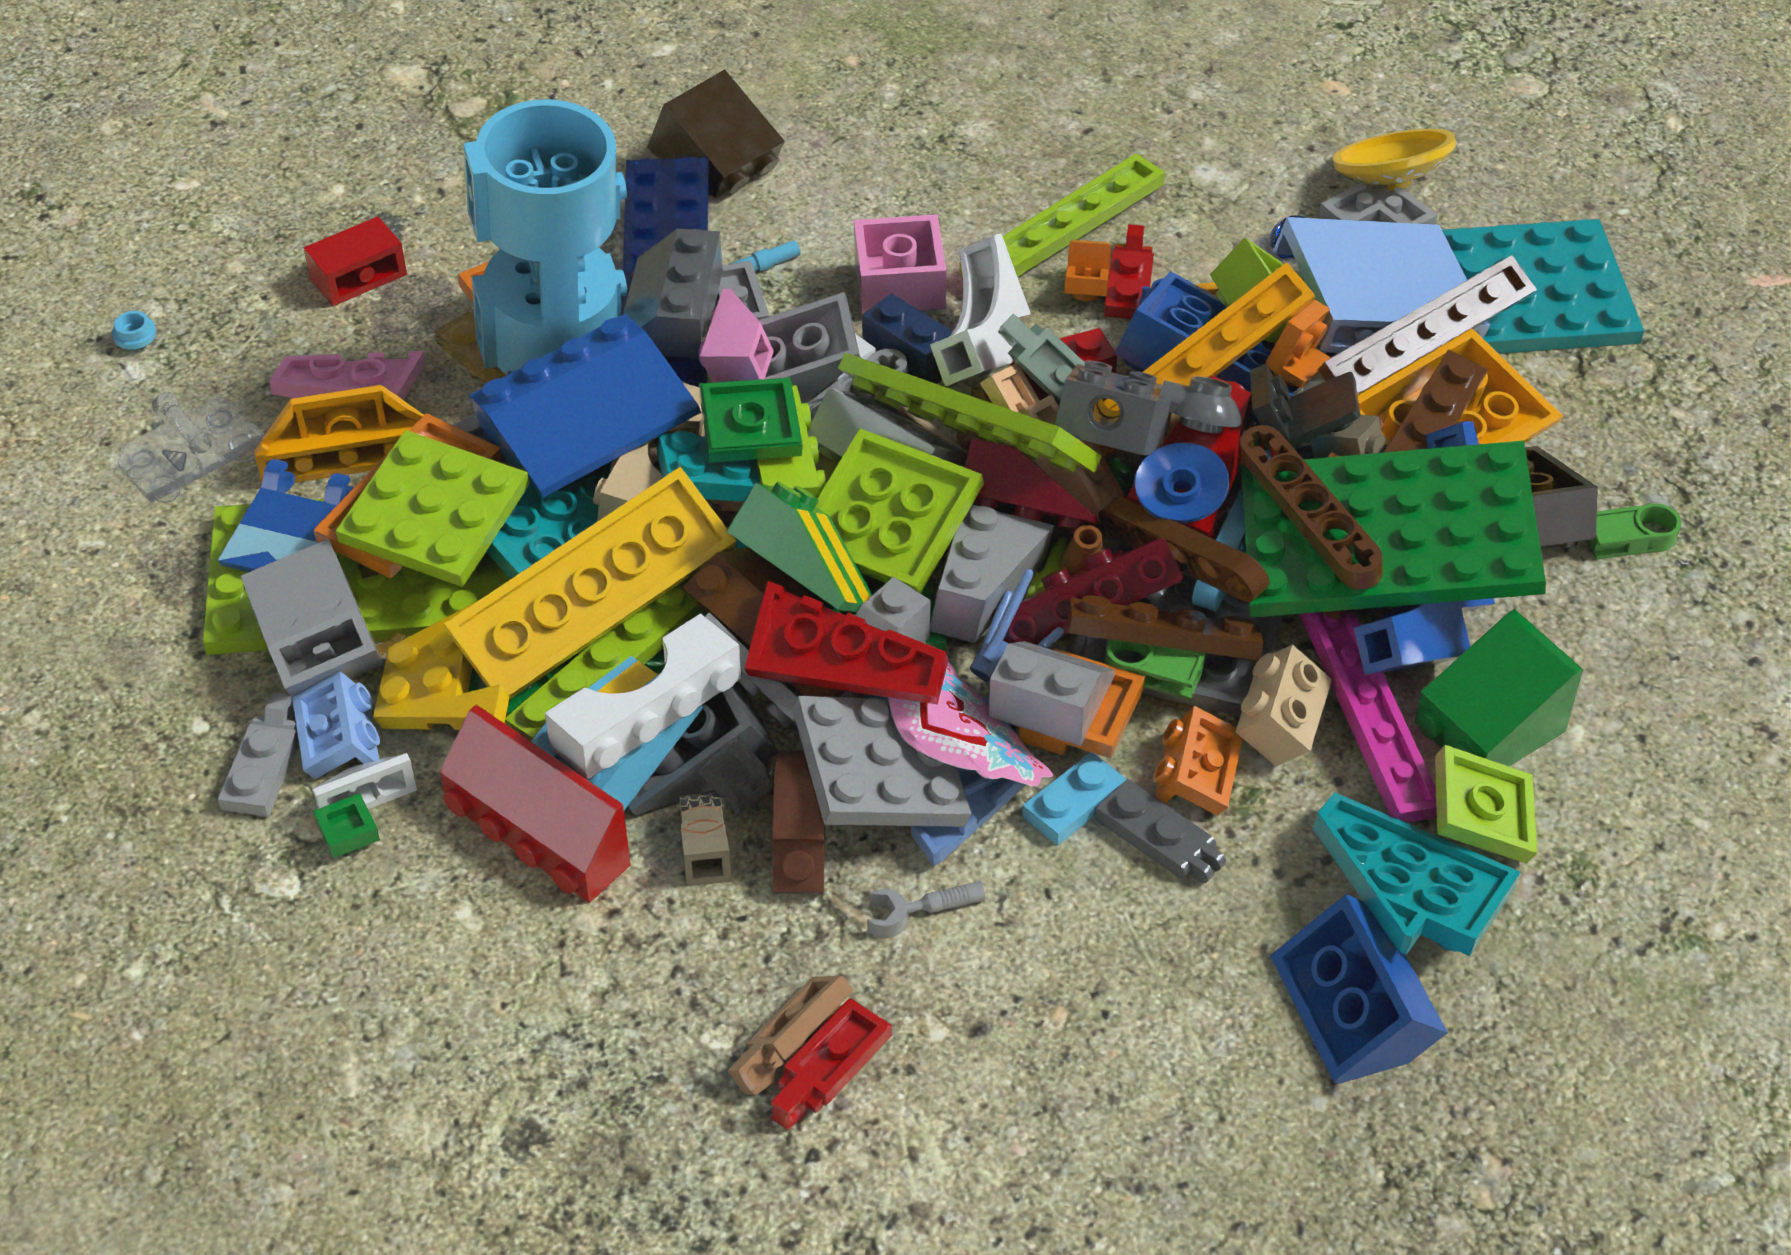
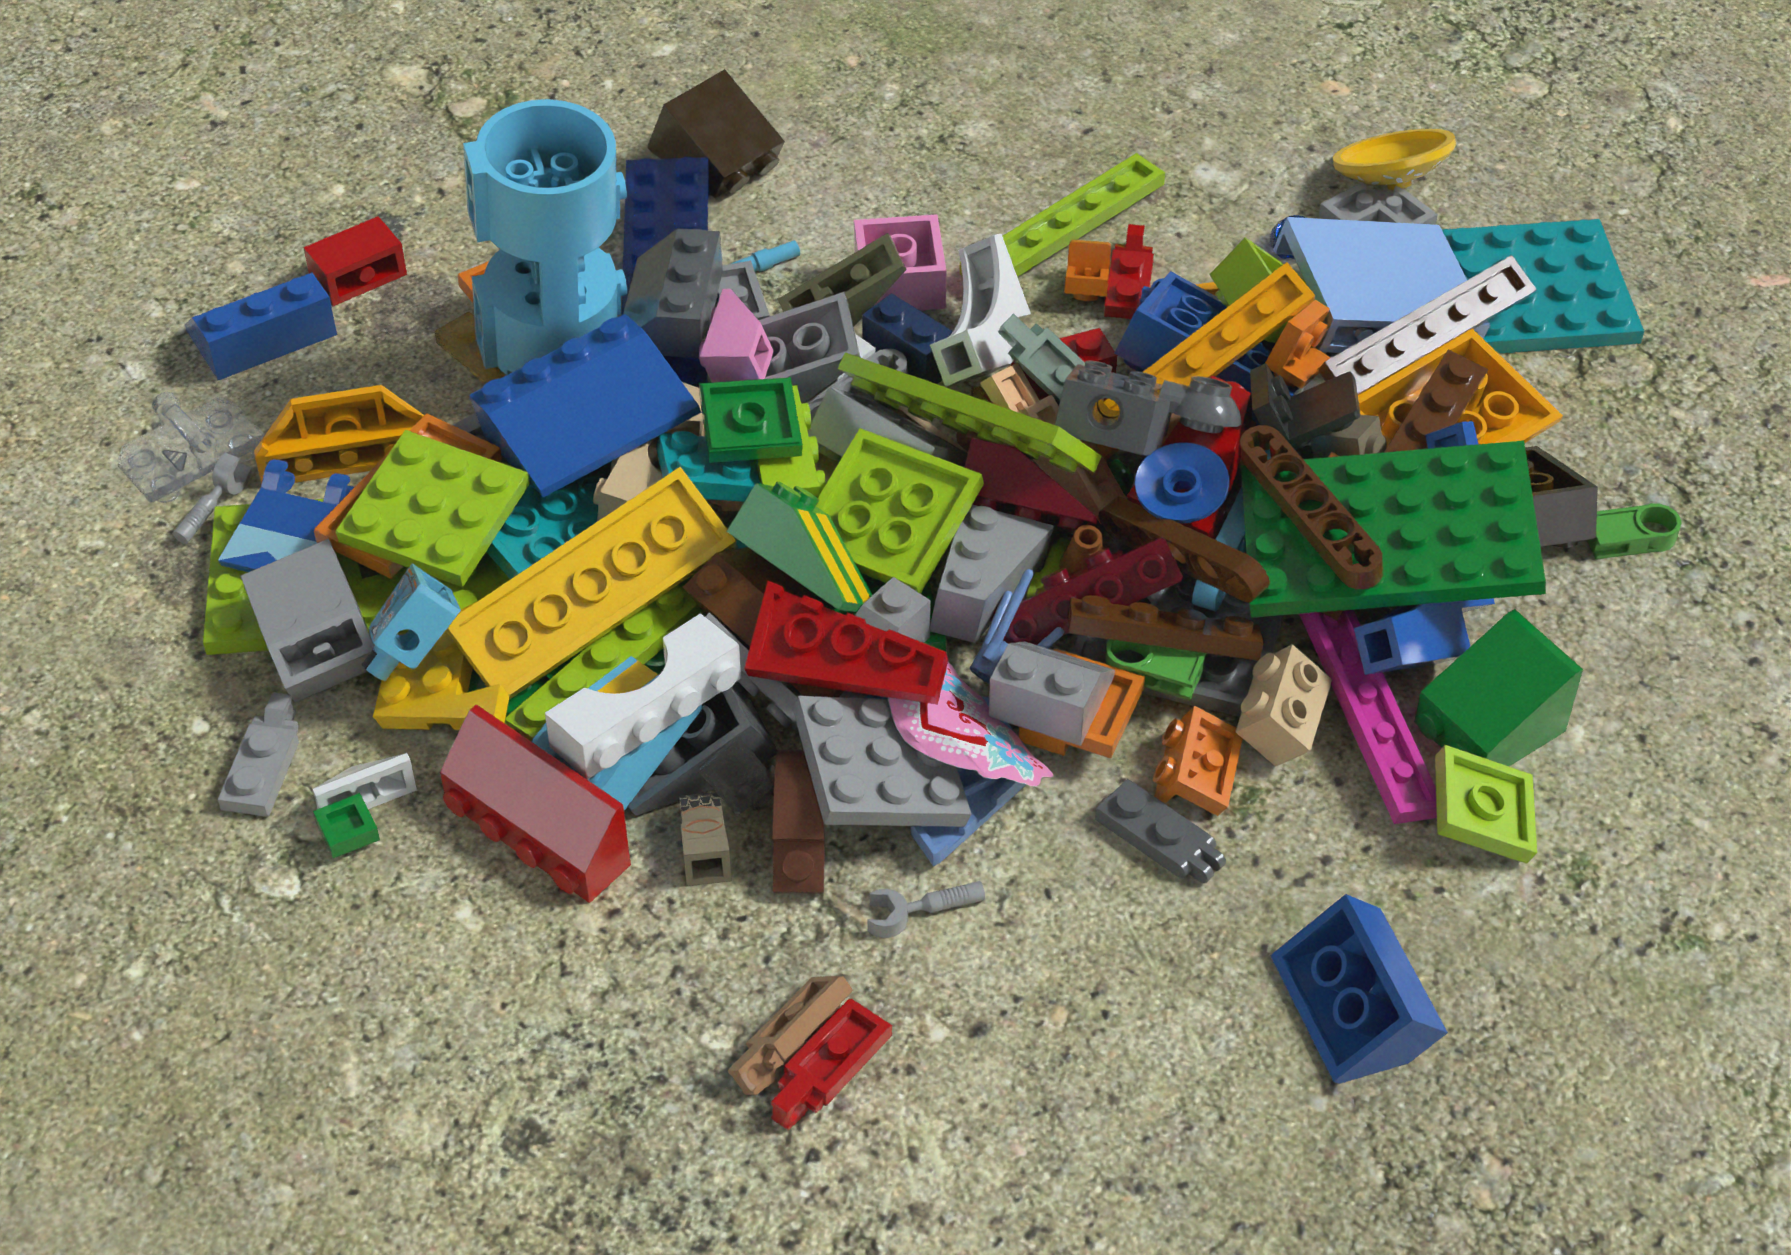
(133, 330): medium azure plate -> none
(228, 476): none -> light grey piece
(263, 326): none -> blue slope
(330, 373): bright pink wing -> none
(334, 724): light blue bracket -> none
(416, 605): none -> medium azure torso
(861, 276): none -> olive slope
(1072, 798): medium azure plate -> none
(1414, 877): teal wing -> none

